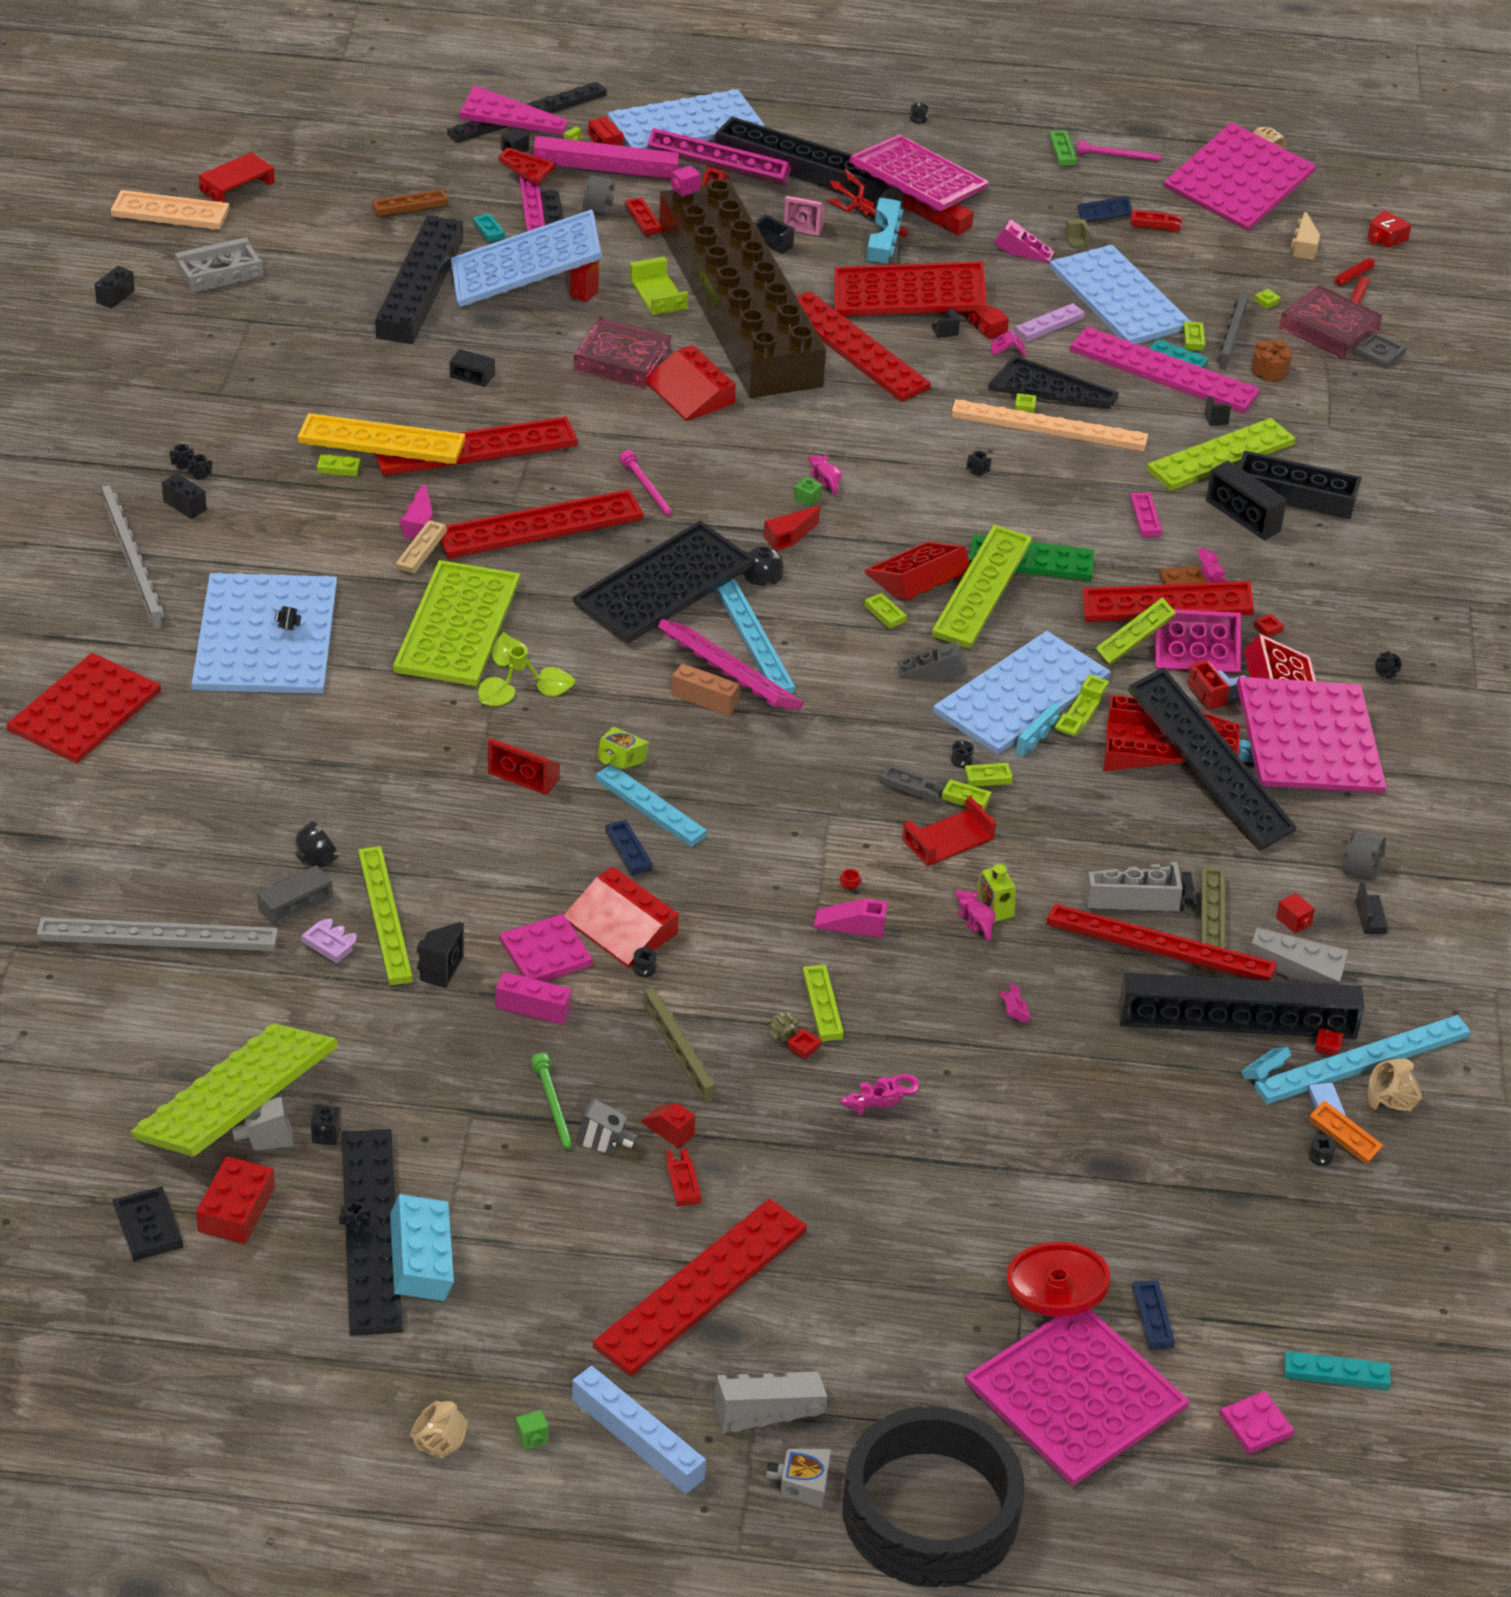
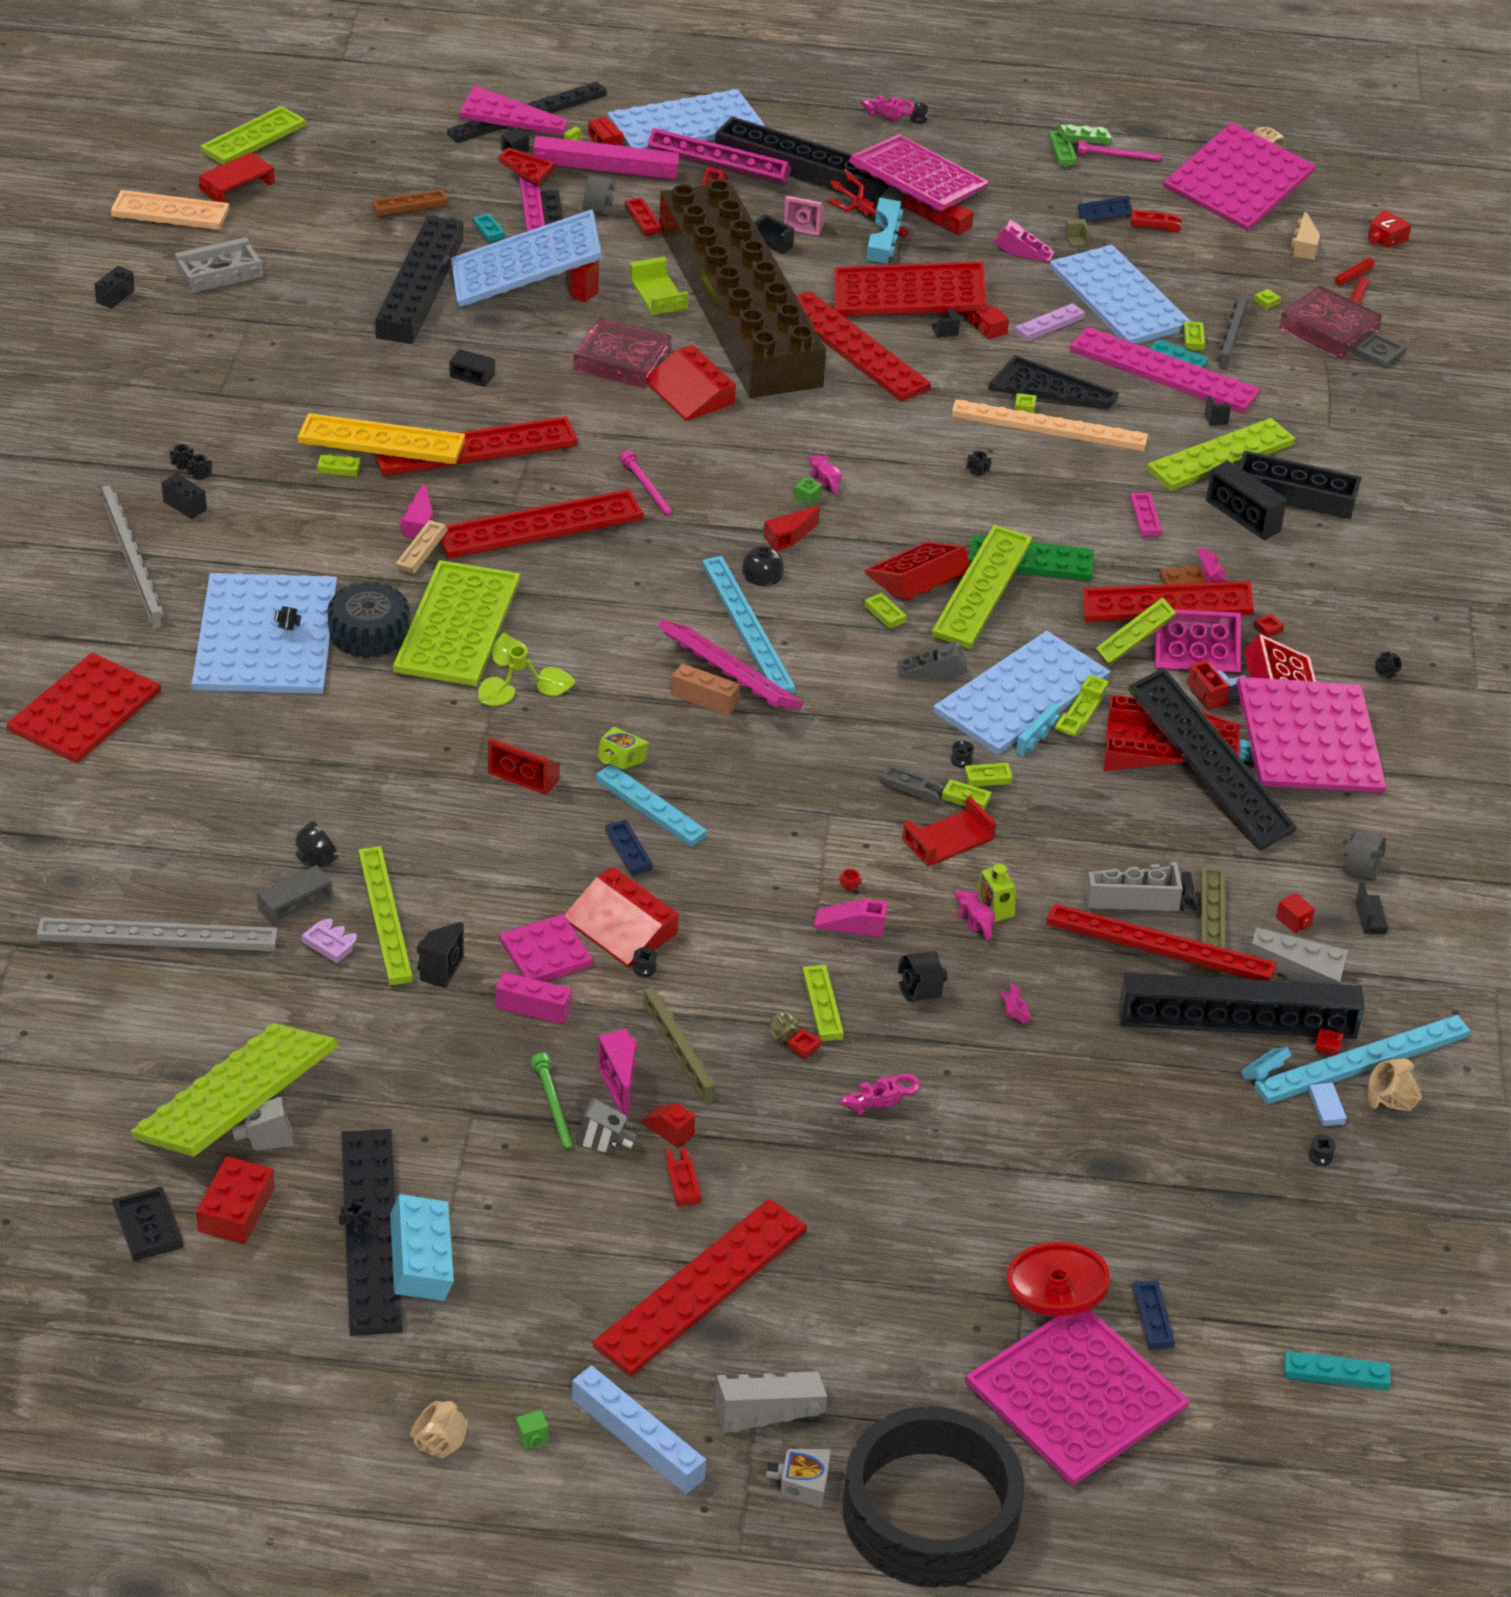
(253, 135): none -> lime plate
(326, 1125): black brick -> none
(368, 619): none -> black wheel
(617, 1066): none -> dark pink slope
(664, 581): black plate -> none
(685, 180): dark pink brick -> none
(890, 109): none -> dark pink animal
(921, 976): none -> black brick
(1005, 341): dark pink bracket -> none
(1085, 133): none -> bright green plate
(1256, 1422): dark pink plate -> none
(1271, 360): dark orange brick -> none
(1345, 1132): orange plate -> none

